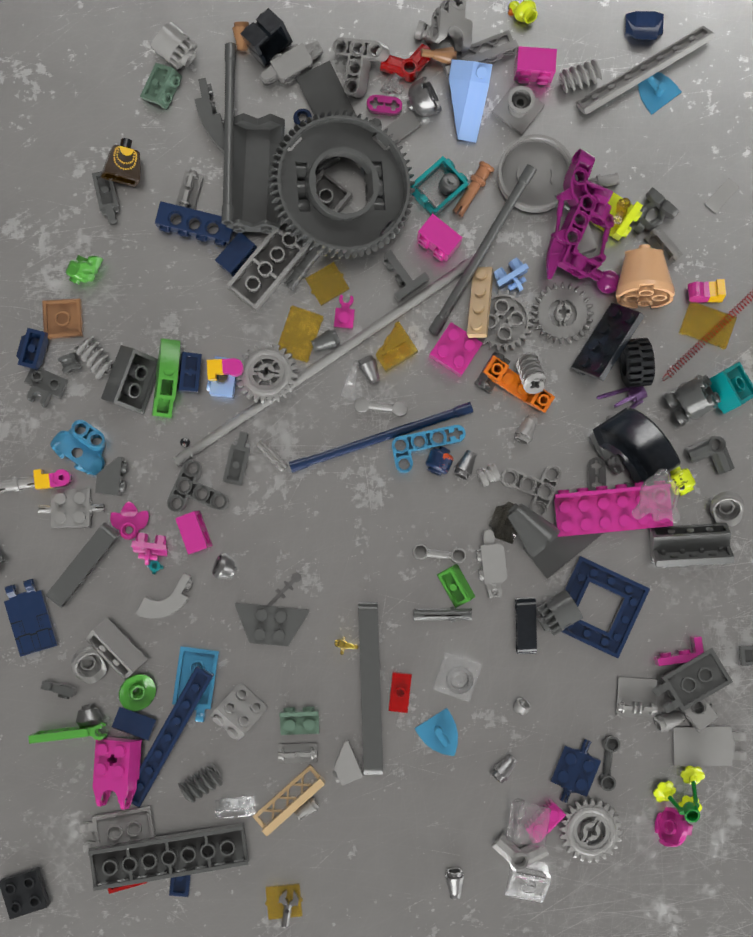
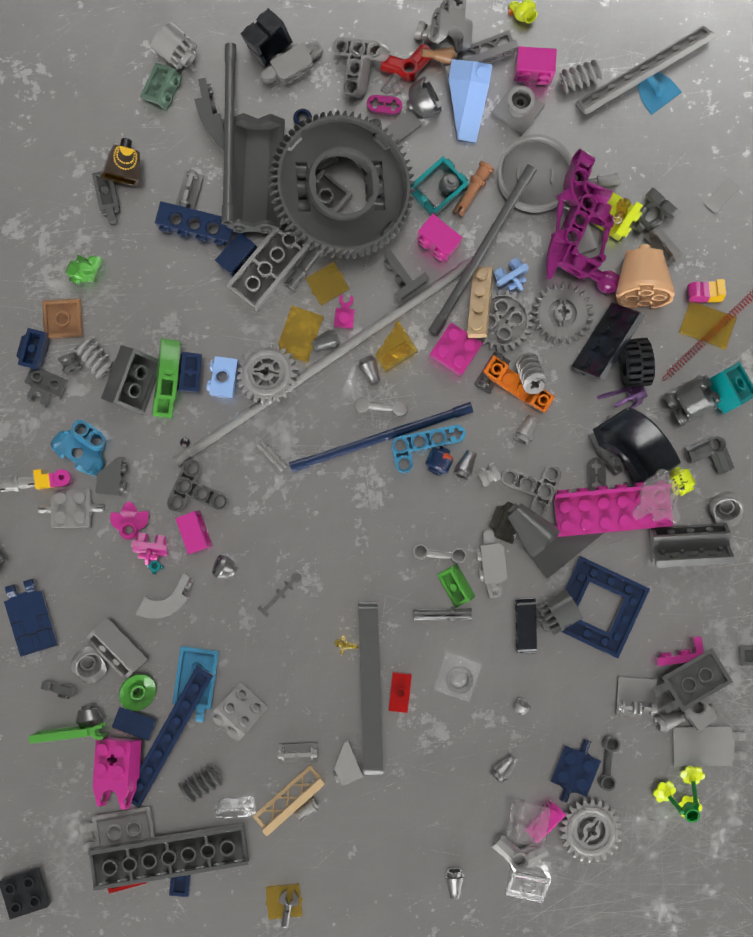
(83, 565): dark grey beam -> none
(224, 367): leg -> none
(237, 29): medium nougat cone -> none
(237, 460): dark grey hinge -> none
(270, 623): dark grey wing -> none
(299, 721): sand green bracket -> none
(324, 90): dark grey tile -> none
(440, 733): dark azure shield -> none
(644, 24): dark blue slope -> none
(672, 827): dark pink tile -> none

